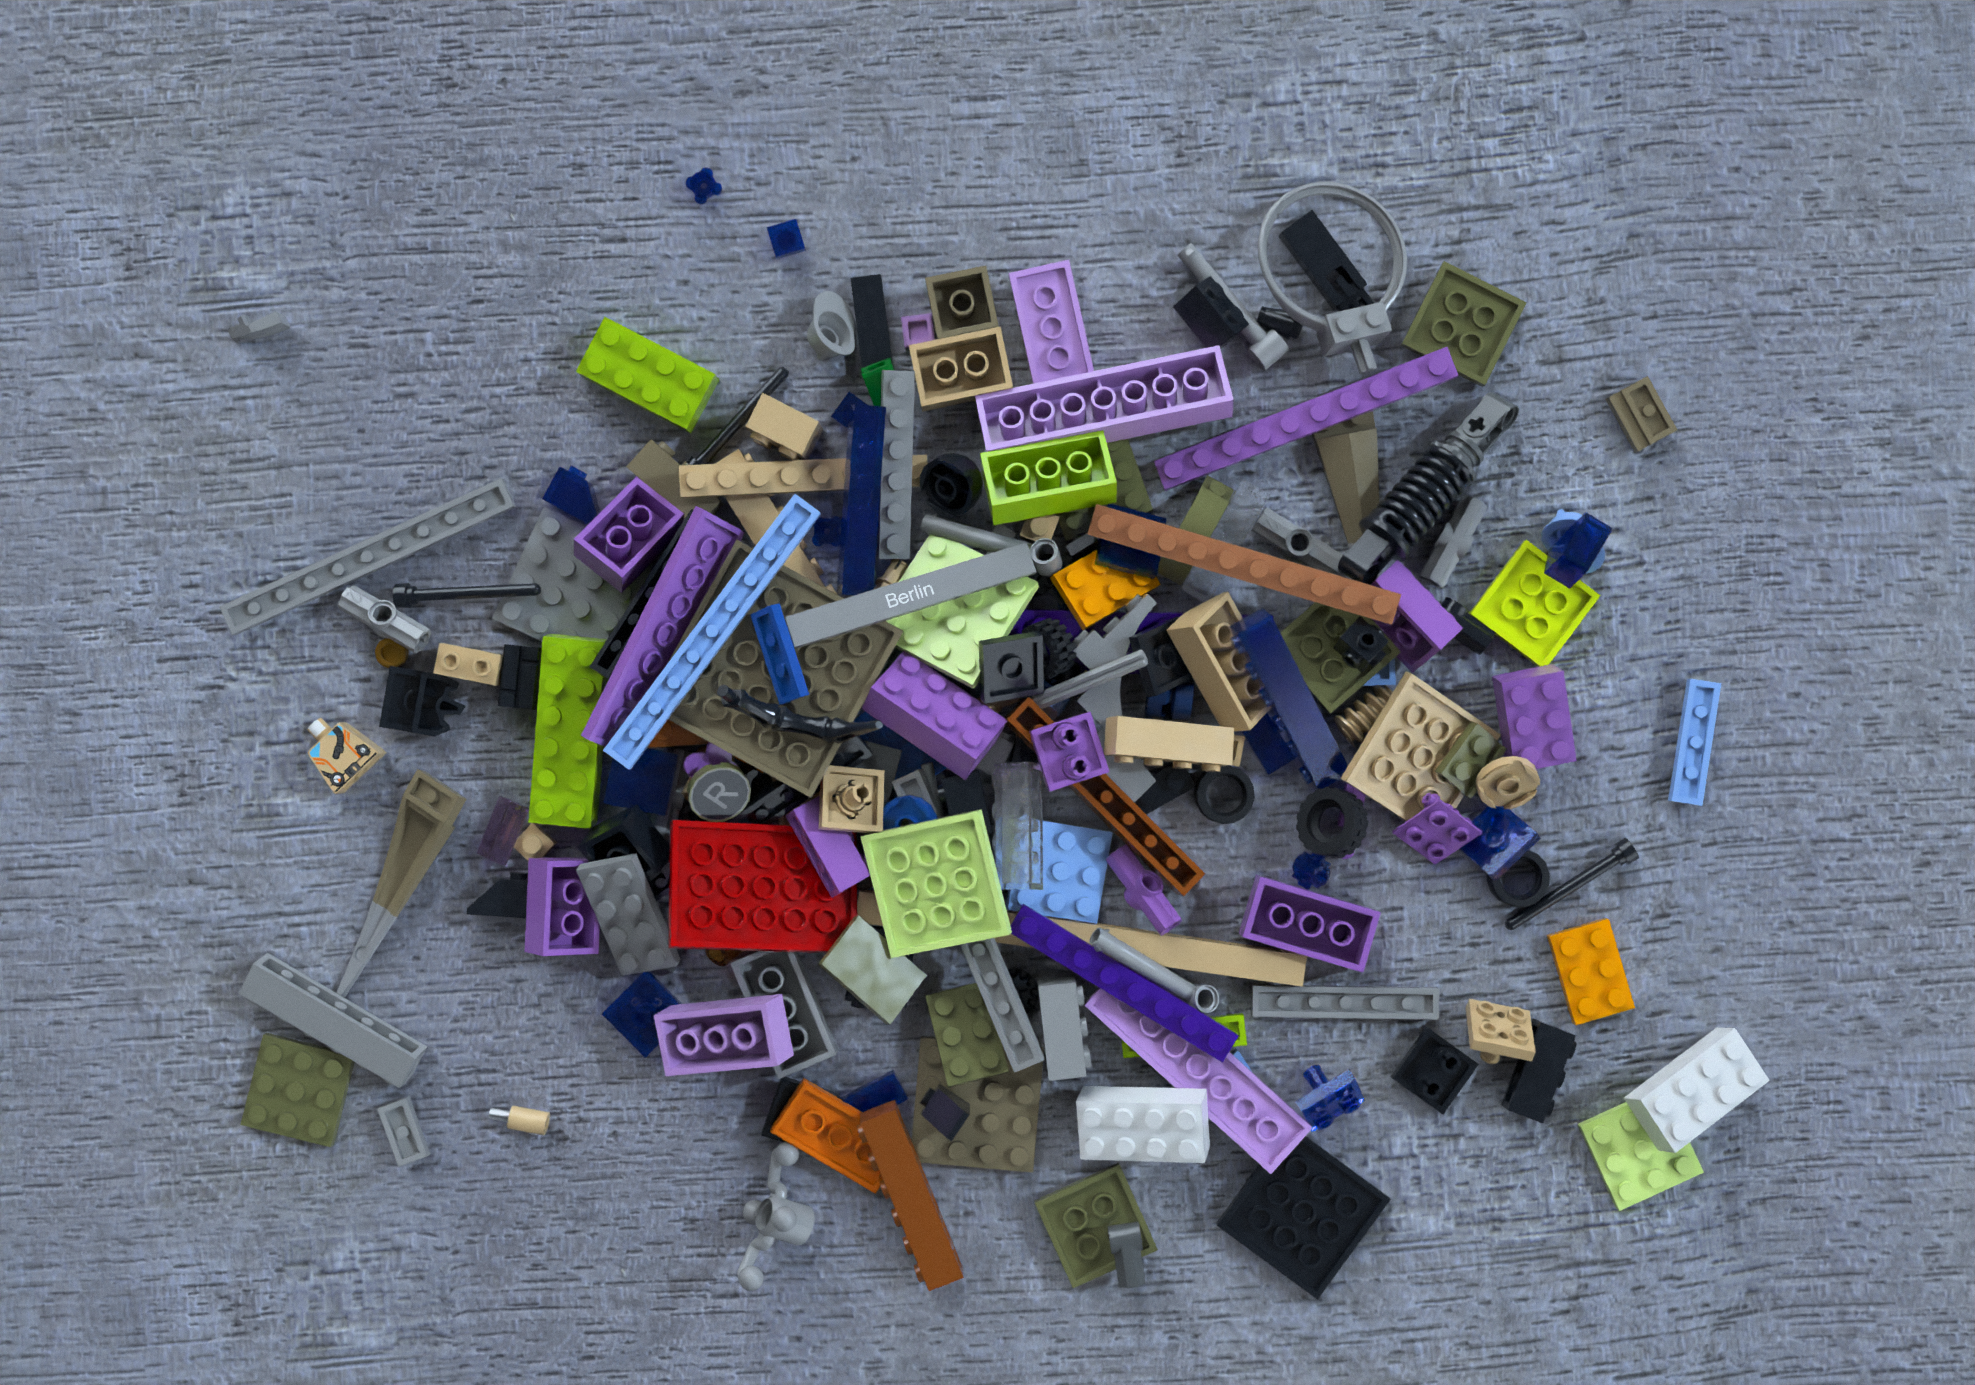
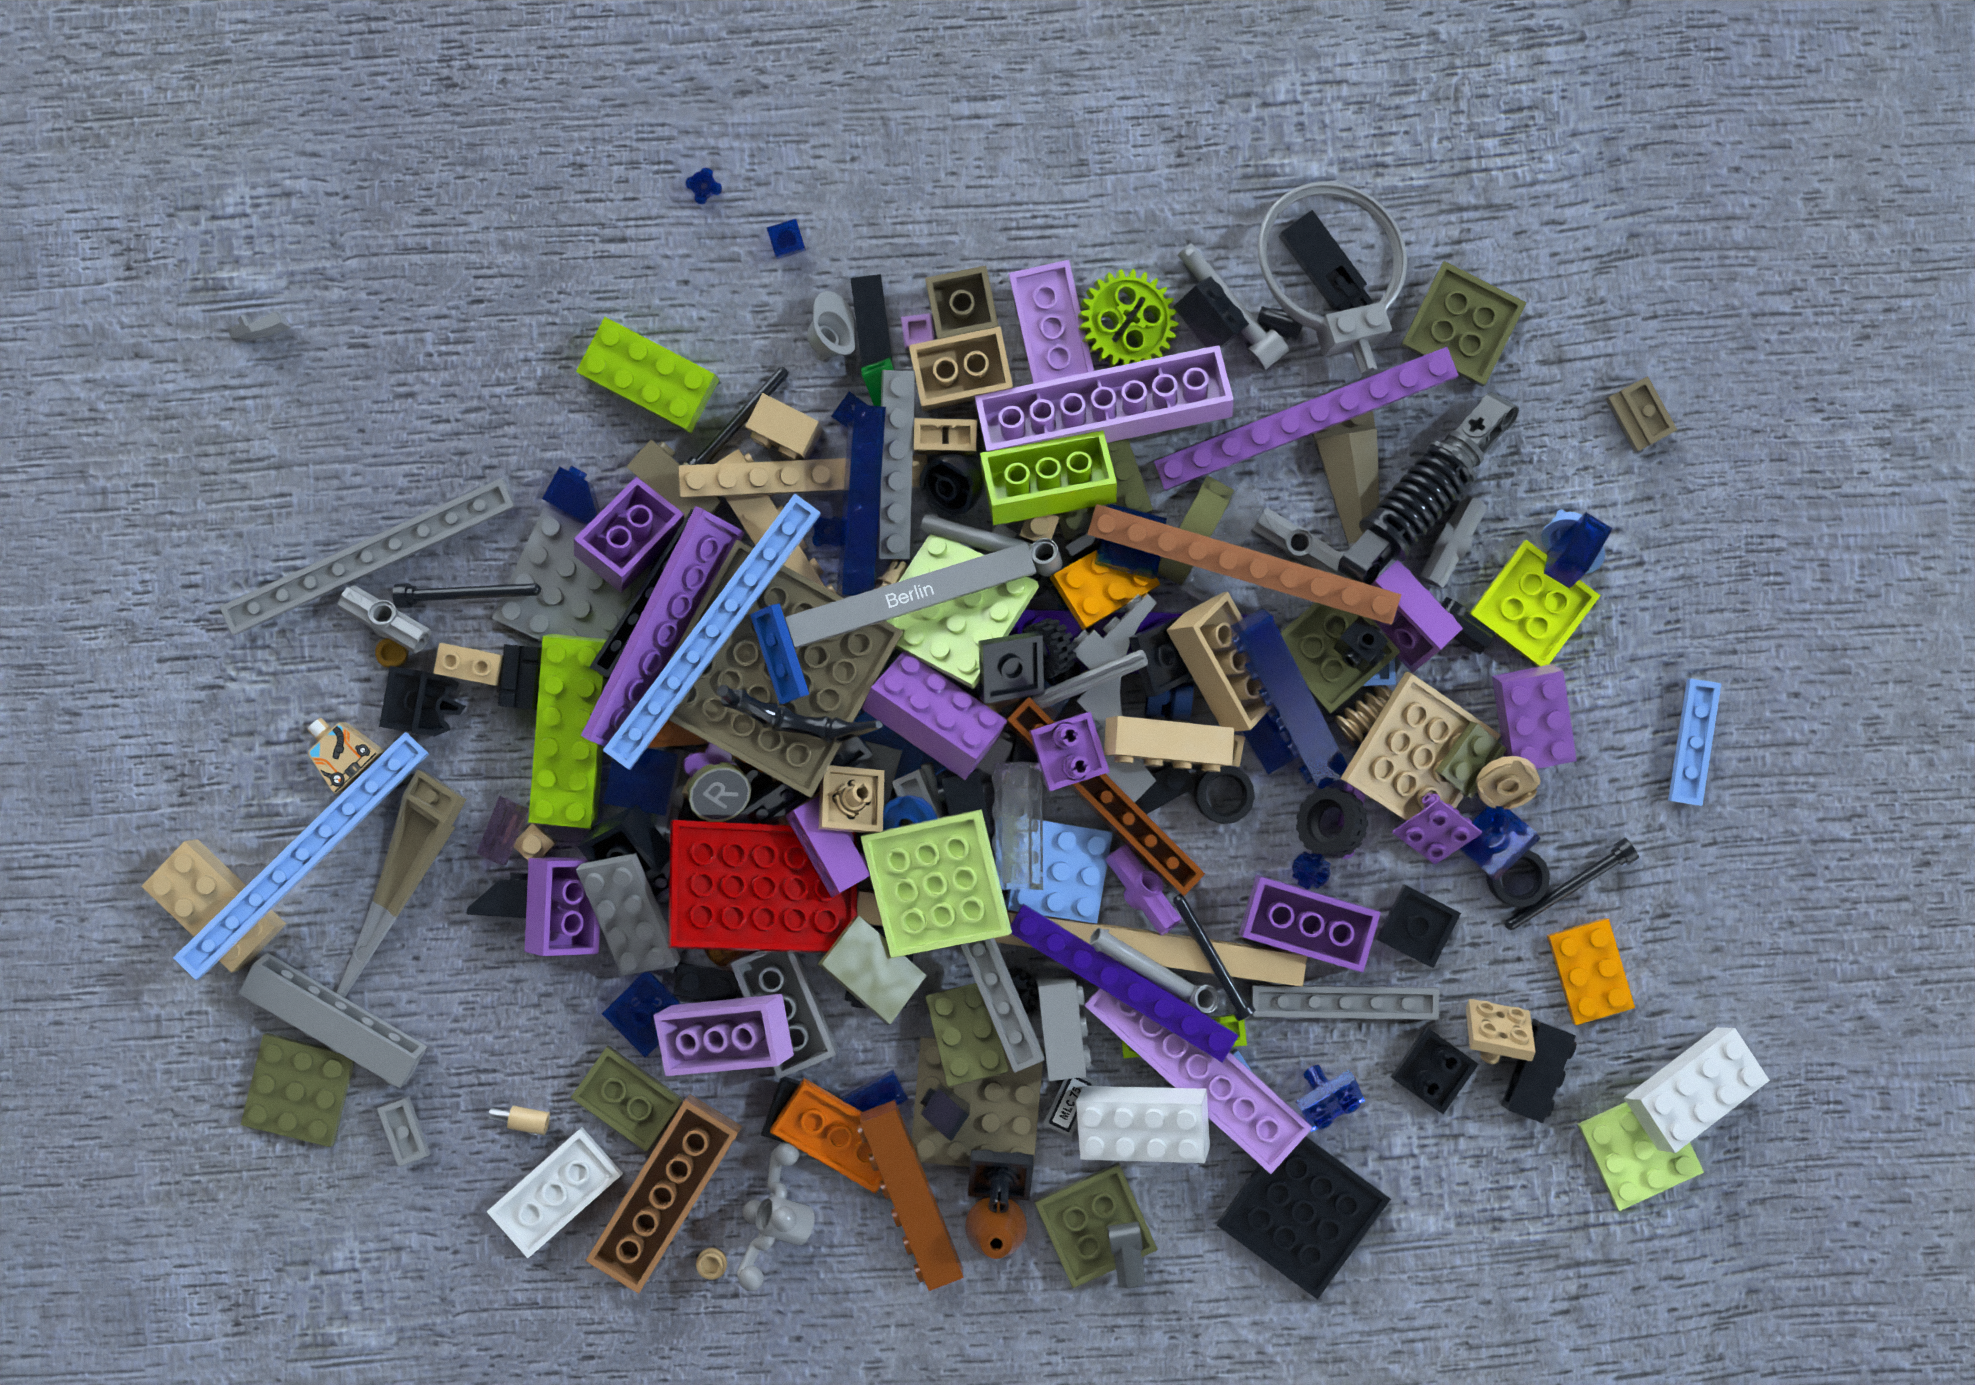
(197, 888): none -> tan brick
(300, 856): none -> light blue plate
(554, 1192): none -> white plate
(627, 1098): none -> olive plate
(663, 1193): none -> medium nougat brick
(705, 983): none -> black plate
(711, 1263): none -> tan plate
(945, 436): none -> tan brick
(995, 1233): none -> dark orange cone
(1000, 1177): none -> black plate
(1063, 1110): none -> tile
(1105, 303): none -> lime gear
(1243, 1009): none -> black bar
(1418, 926): none -> black plate

